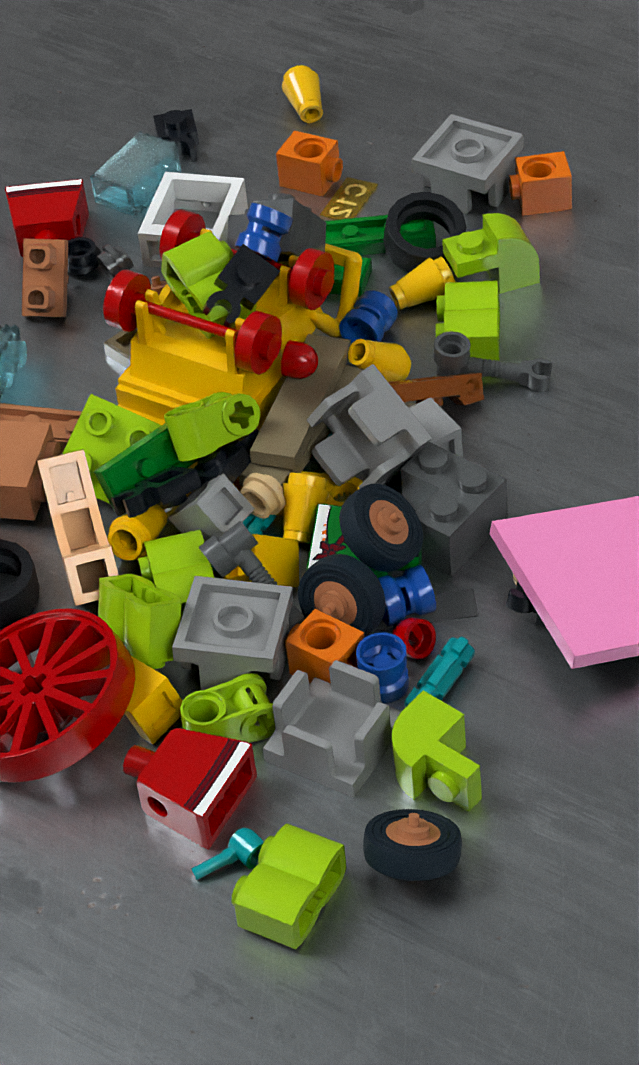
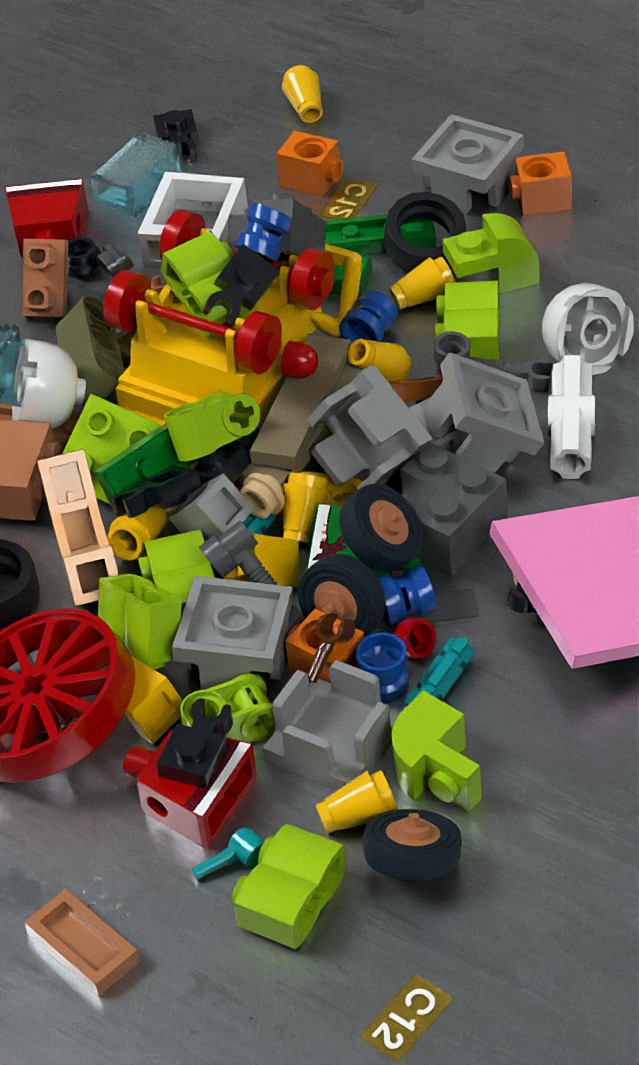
(46, 384): none -> white cylinder
(82, 942): none -> nougat tile
(92, 347): none -> olive beam
(198, 750): none -> black plate
(328, 639): none -> reddish brown hand
(357, 802): none -> yellow cone
(406, 1017): none -> clear yellow sticker
(488, 406): none -> light grey panel
(571, 417): none -> white piece
(588, 323): none -> white cylinder

